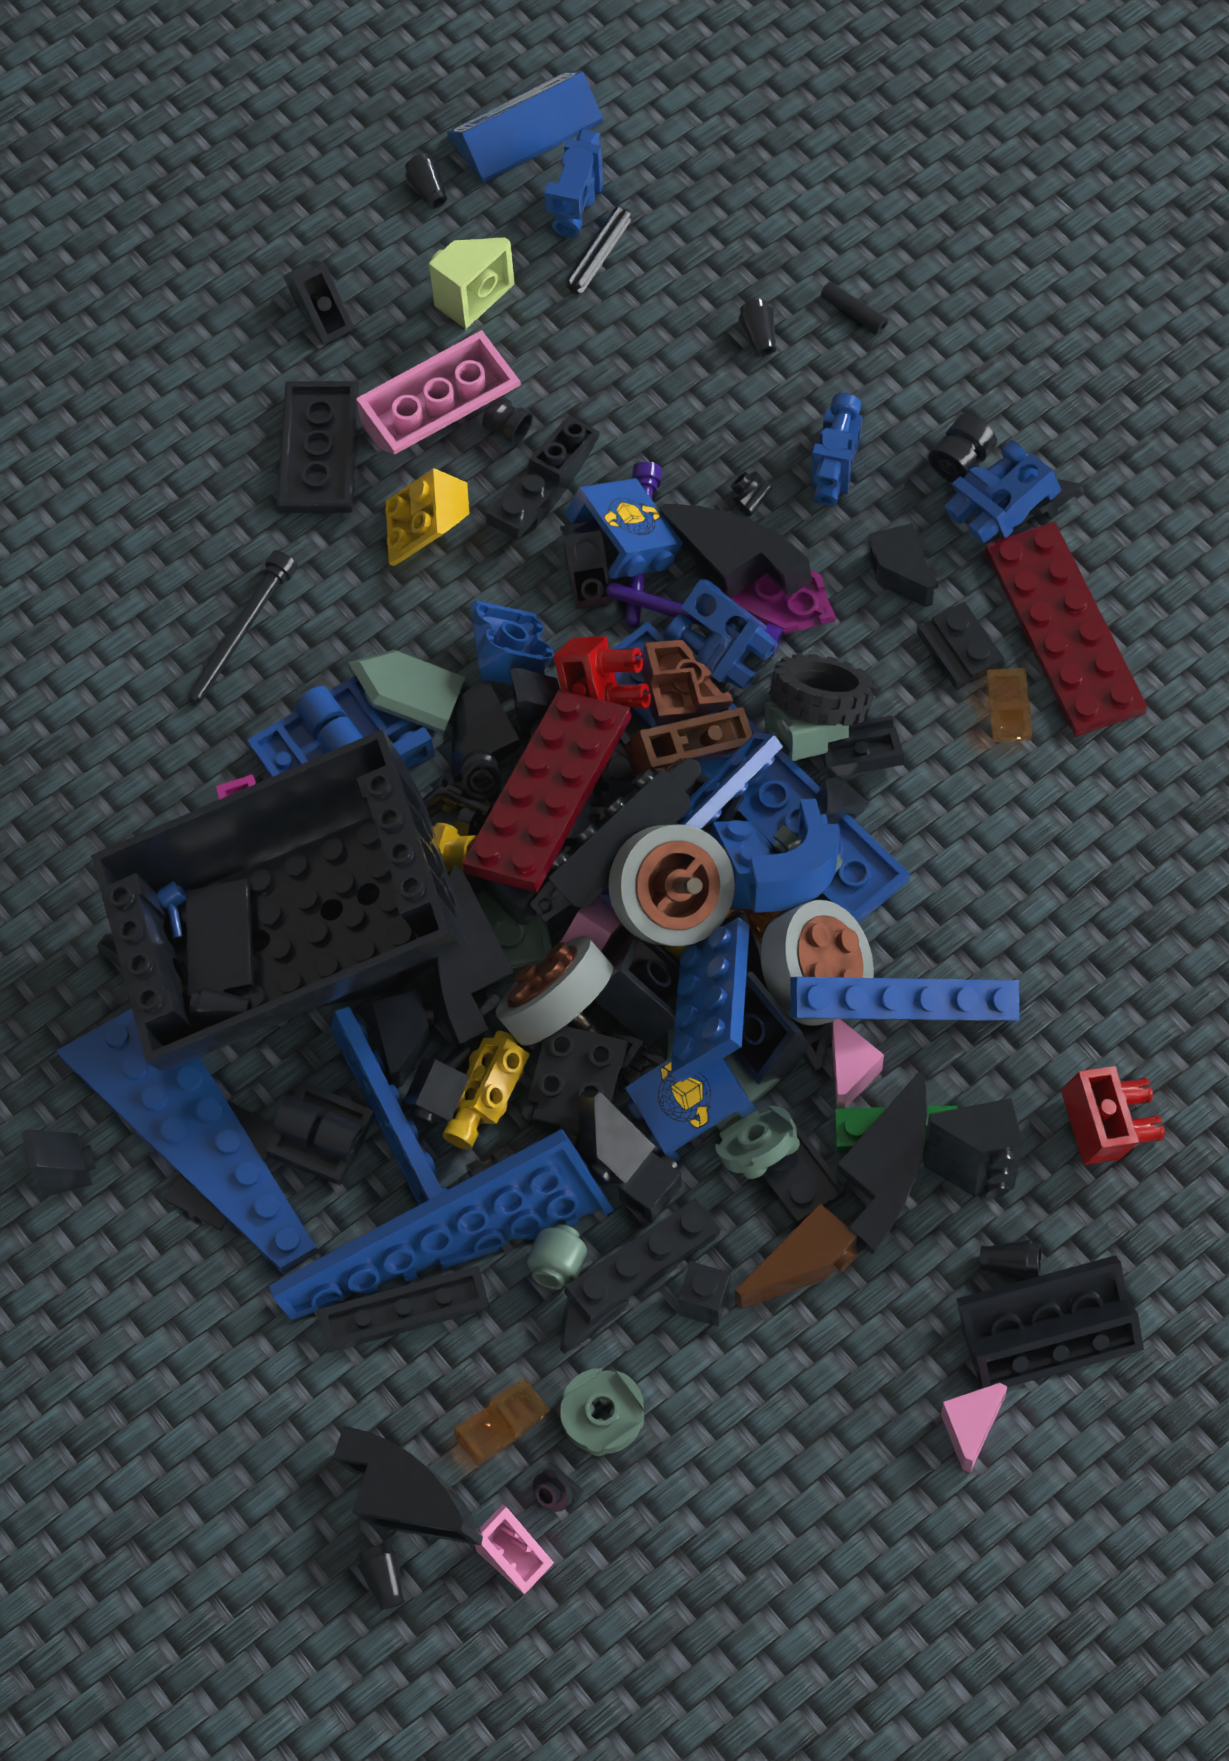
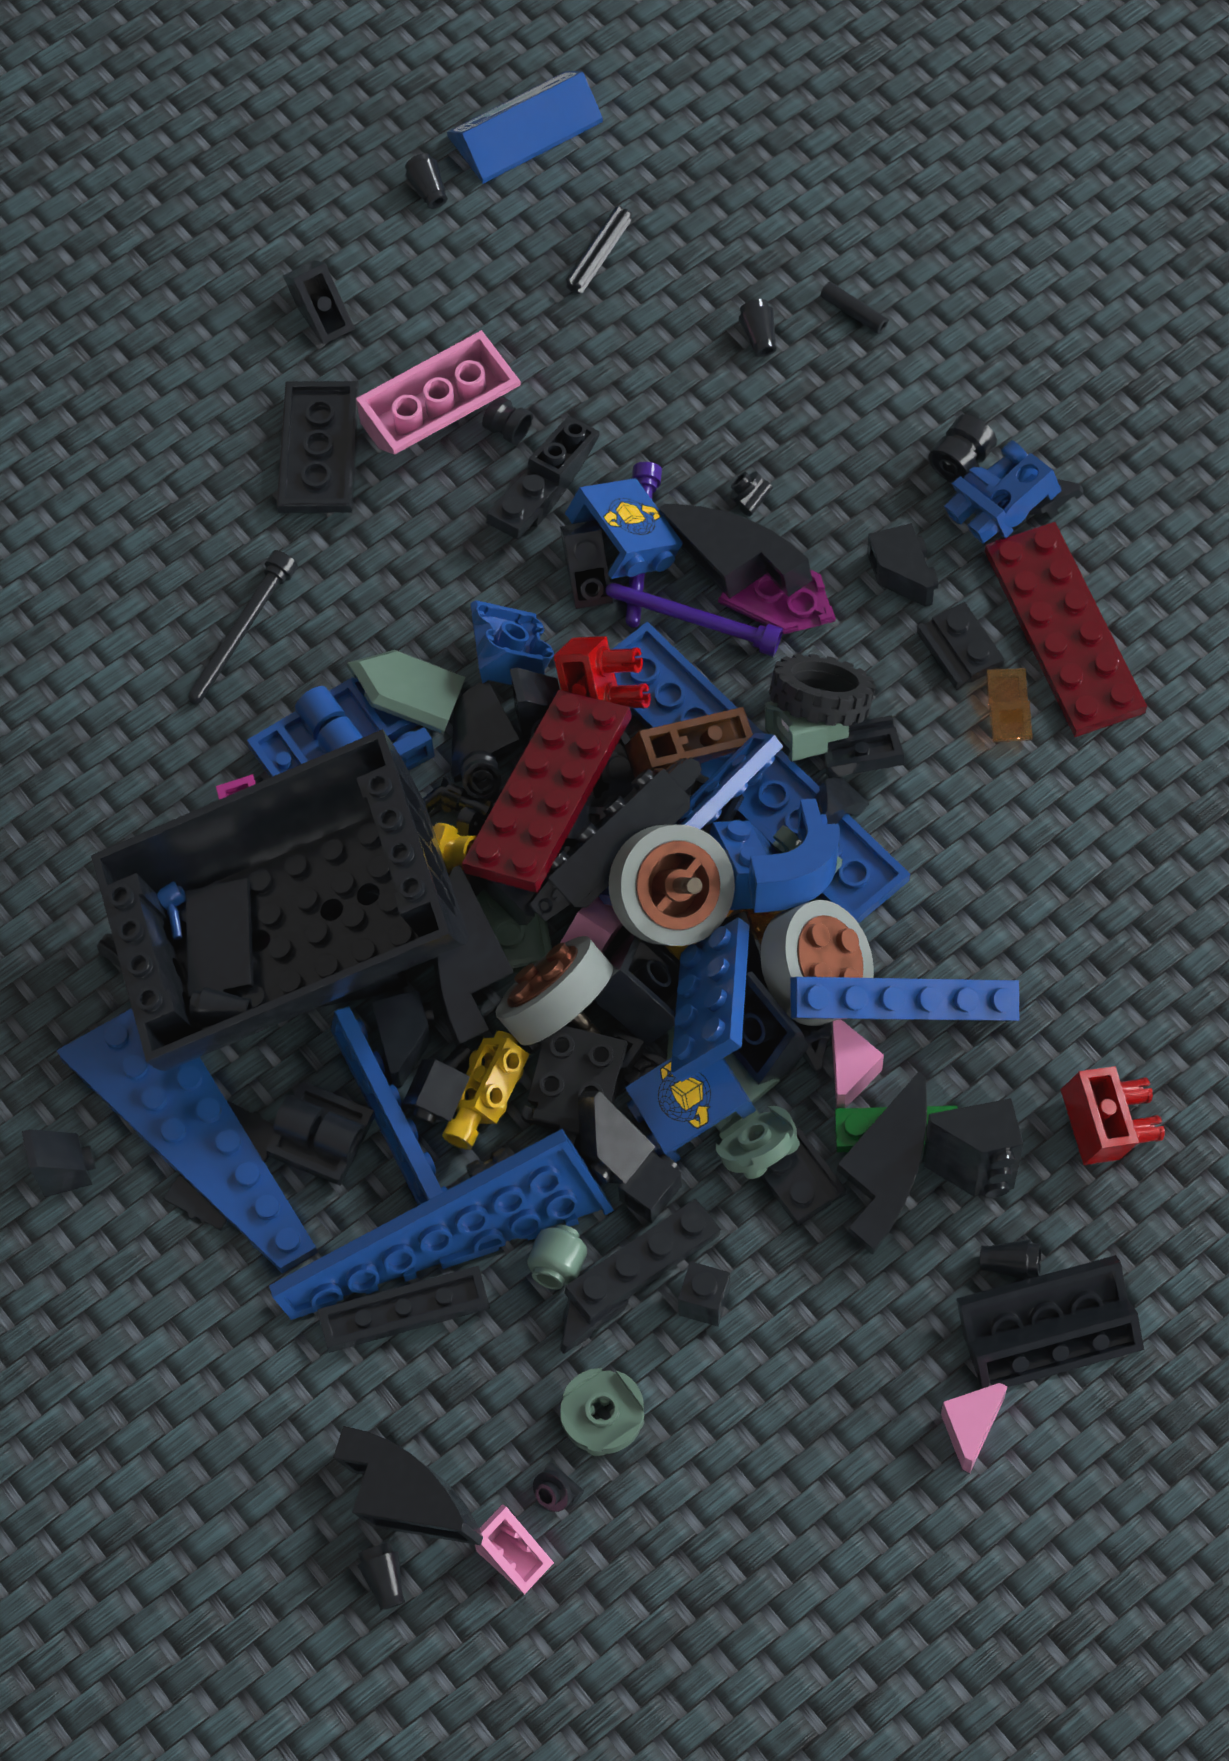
(424, 513): yellow slope -> none
(471, 277): yellowish green slope -> none
(502, 1422): clear orange slope -> none
(577, 184): blue hips -> none
(679, 683): copper slope -> none
(732, 636): blue hips -> none
(803, 1258): reddish brown slope -> none
(837, 449): blue hips -> none

